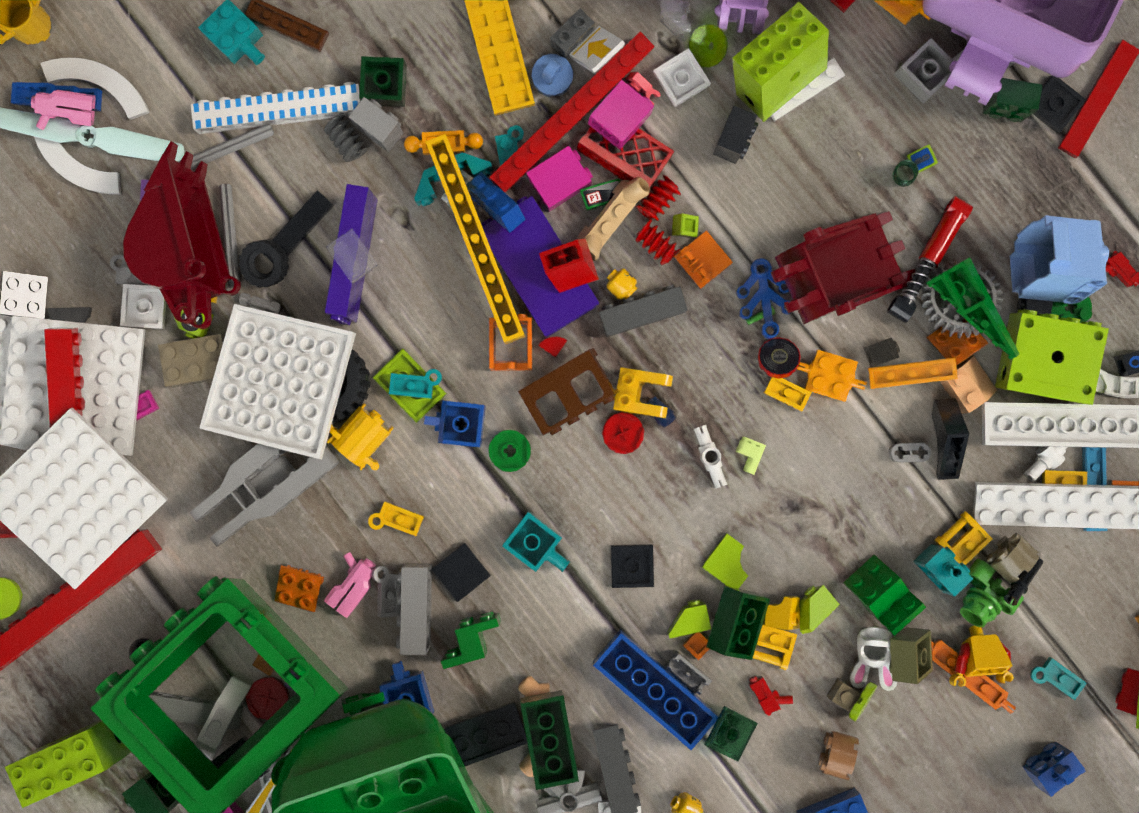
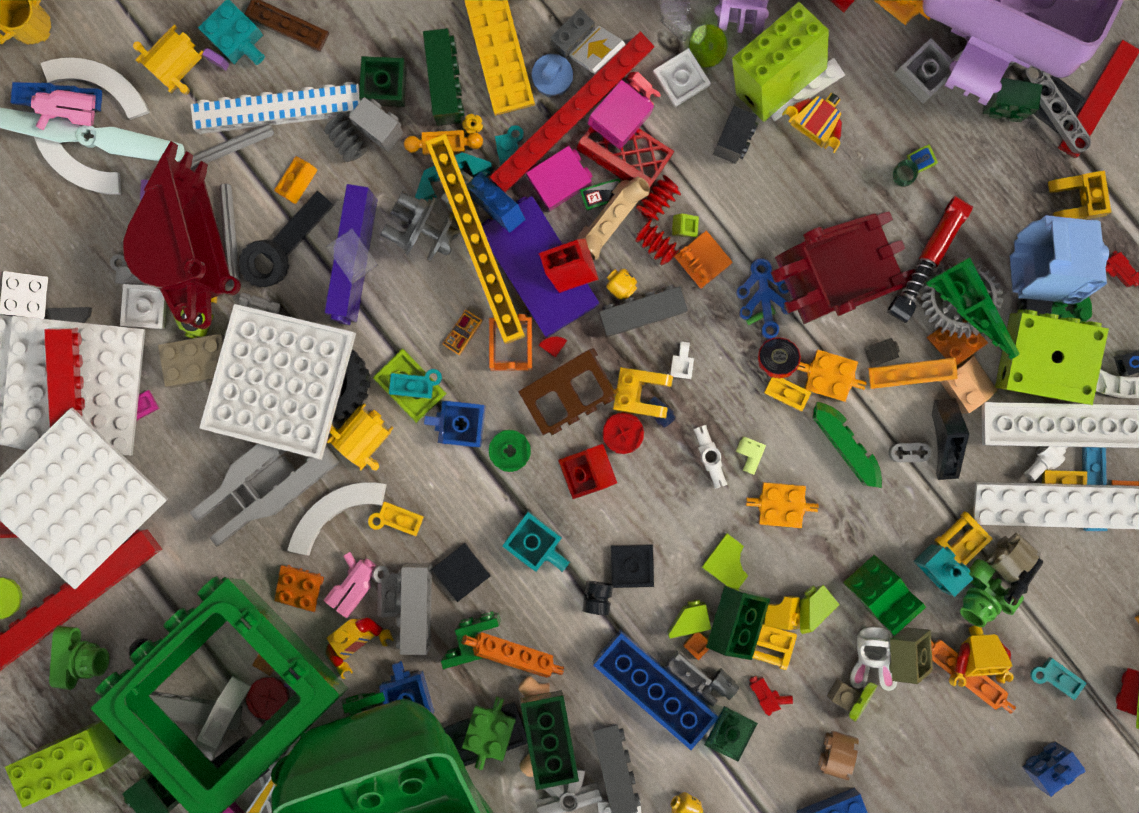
(74, 658): none -> bright green beam
(170, 59): none -> yellow container
(215, 58): none -> medium lavender tile
(295, 180): none -> light orange slope
(329, 507): none -> white tile
(350, 638): none -> torso
(417, 224): none -> dark grey piece
(442, 72): none -> dark green brick
(462, 332): none -> slope
(467, 123): none -> yellow plate
(489, 733): none -> bright green plate
(513, 654): none -> orange plate
(587, 471): none -> red slope
(597, 598): none -> black wheel
(682, 364): none -> white plate
(722, 684): none -> dark grey piece
(782, 504): none -> light orange plate
(817, 120): none -> torso
(831, 423): none -> green brick
(1066, 114): none -> light grey beam
(1092, 192): none -> yellow brick

